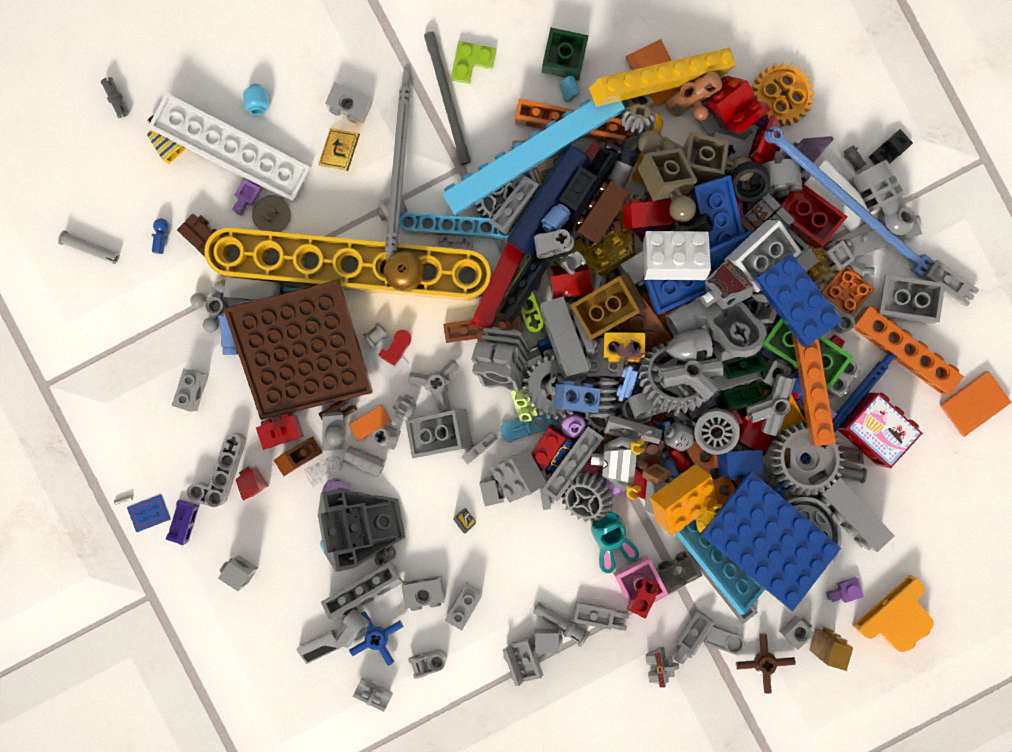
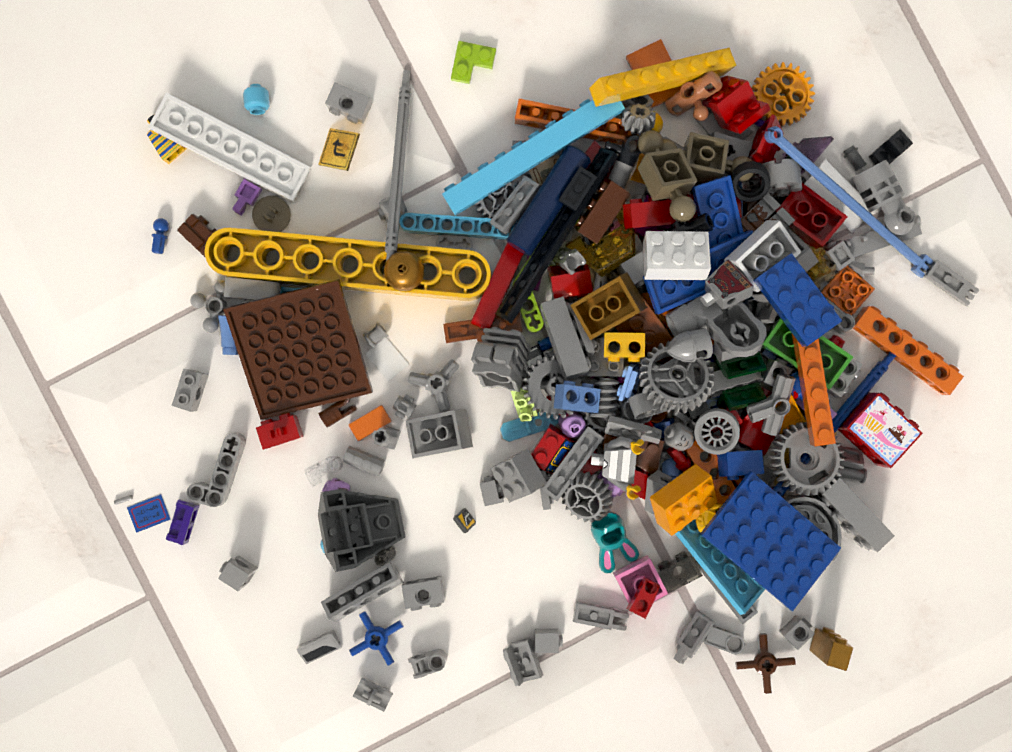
(88, 247): light grey pin -> none
(114, 97): dark grey pin -> none
(250, 482): red slope -> none
(297, 456): dark orange slope -> none
(332, 431): light grey tile -> none
(353, 625): light grey piece -> none
(400, 344): red leg -> none
(433, 49): dark grey piece -> none
(463, 606): light grey brick -> none
(479, 448): light grey piece -> none
(550, 243): light grey piece -> none
(555, 218): medium blue brick -> none
(564, 53): dark green brick -> none
(568, 628): light grey pin -> none
(569, 88): medium azure tile -> none
(628, 352): piece -> none
(656, 474): medium nougat tile -> none
(660, 675): light grey hips -> none
(700, 382): light grey piece -> none
(847, 591): medium lavender plate -> none
(898, 617): light orange brick -> none
(912, 299): light grey slope -> none
(975, 403): orange tile -> none

